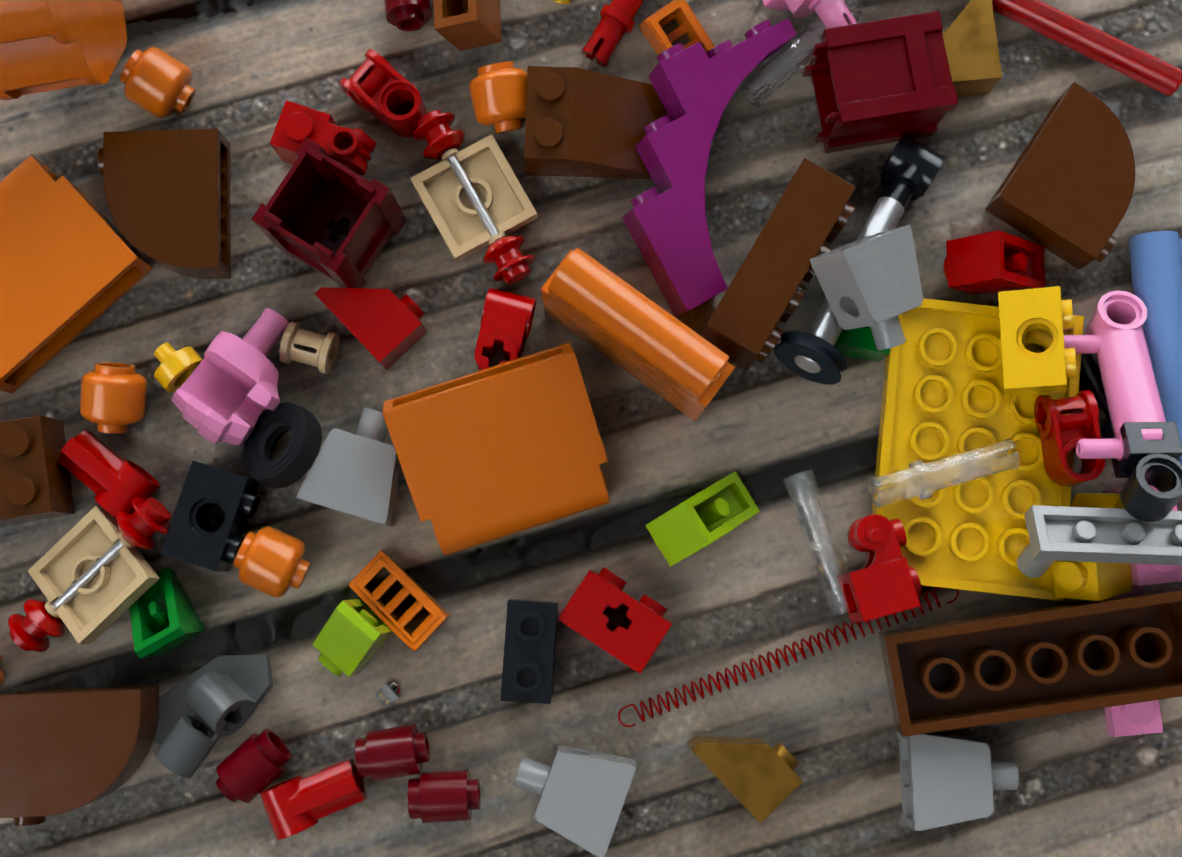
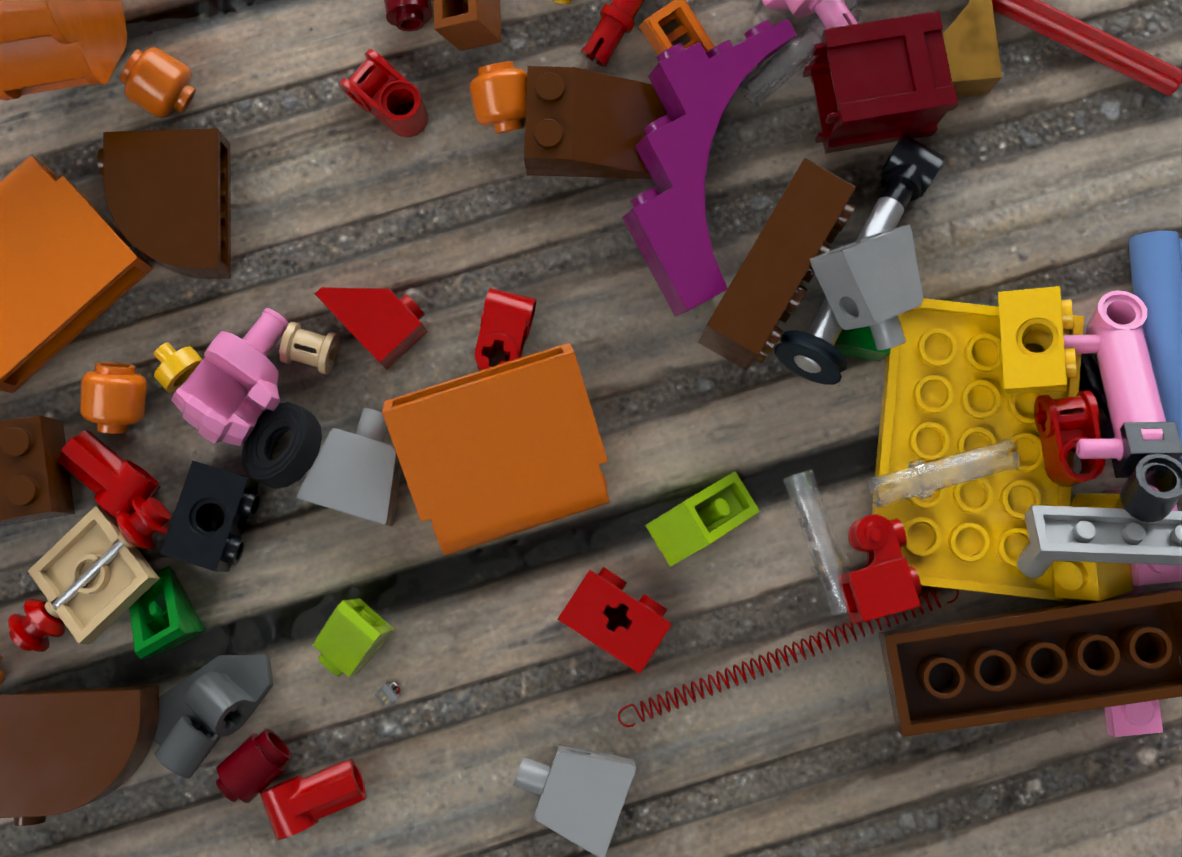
(271, 561): orange head -> none
(323, 194): dark red container -> none
(342, 144): red brick -> none
(392, 753): dark red brick -> none
(413, 639): orange slope -> none
(443, 796): dark red brick -> none
(473, 197): tan plate -> none
(529, 651): black brick -> none
(635, 333): orange piece -> none
(750, 770): pearl gold slope -> none
(950, 779): light grey torso -> none
(994, 263): red slope -> none
(1071, 180): reddish brown brick -> none

